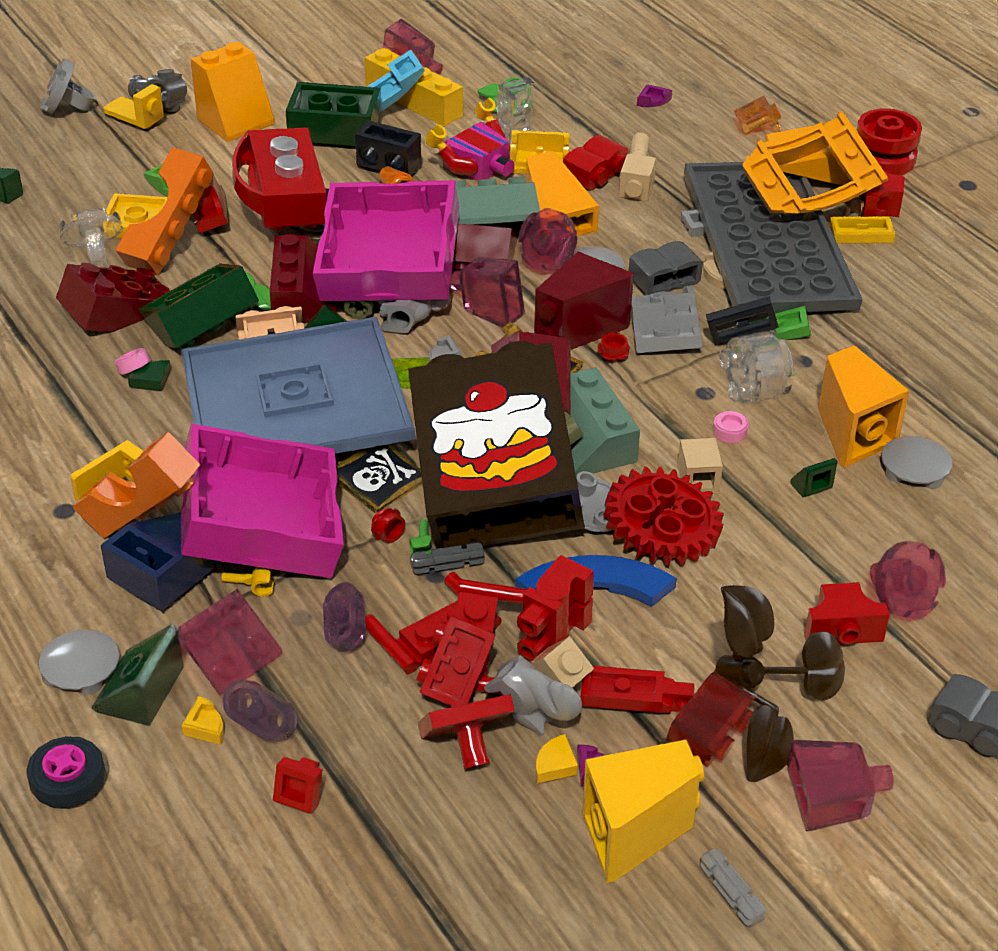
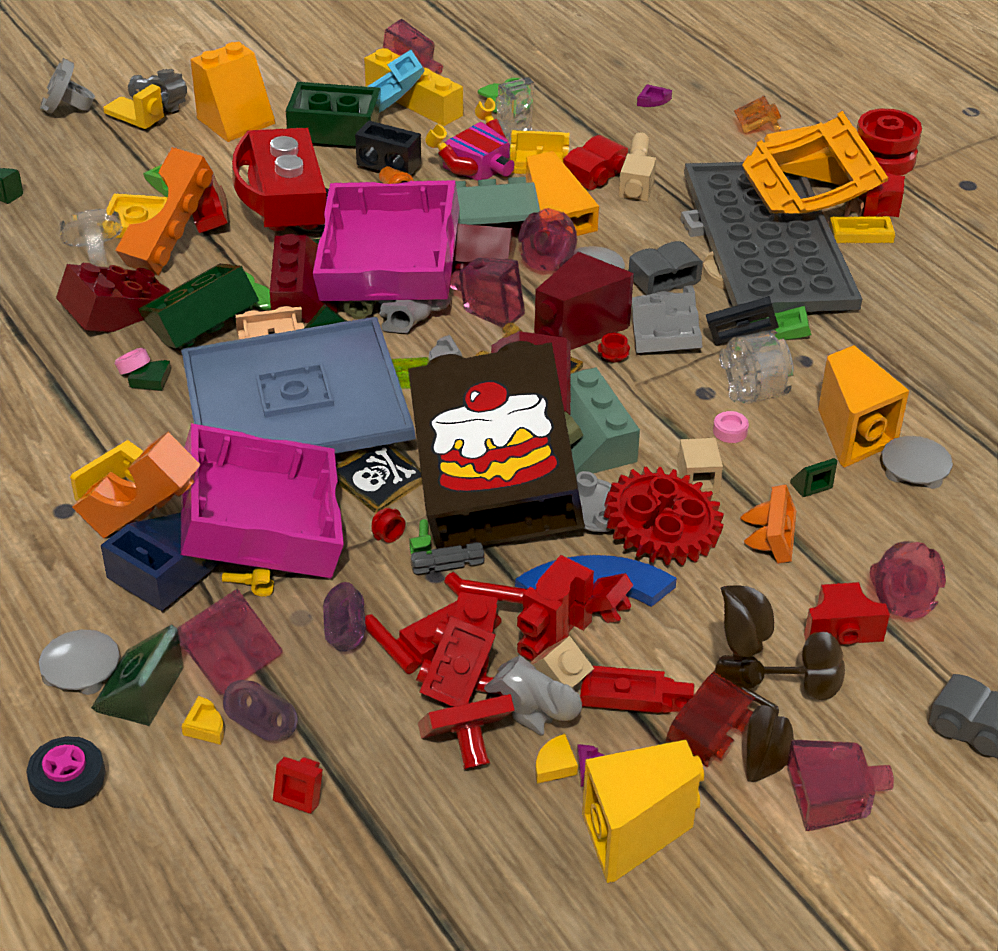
(609, 595): none -> red tile
(733, 887): light grey axle -> none
(779, 521): none -> orange tile

